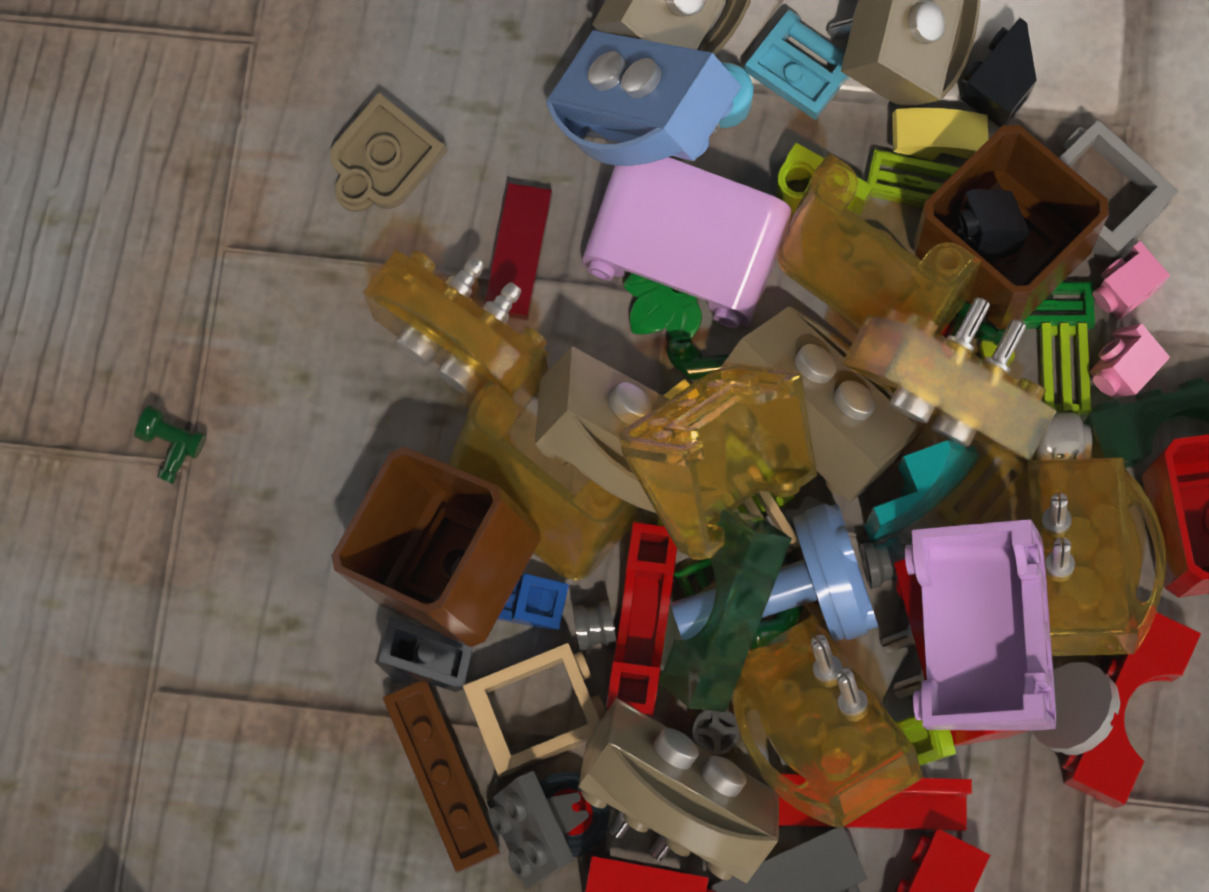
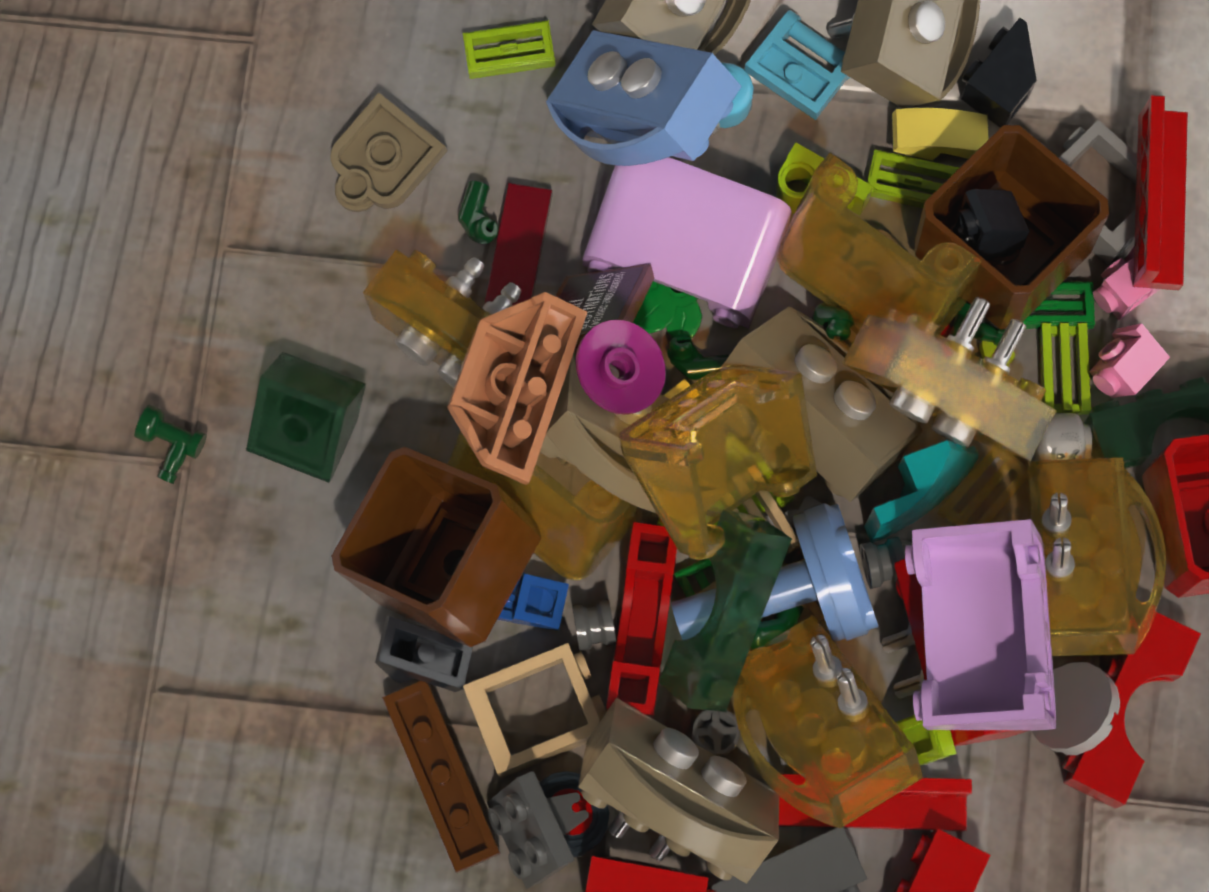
(304, 416): none -> clear green slope
(472, 215): none -> dark green arm
(514, 64): none -> lime tile
(515, 381): none -> nougat wedge
(607, 294): none -> black tile
(634, 356): none -> magenta dish
(835, 320): none -> dark green arm
(1160, 197): none -> red fence

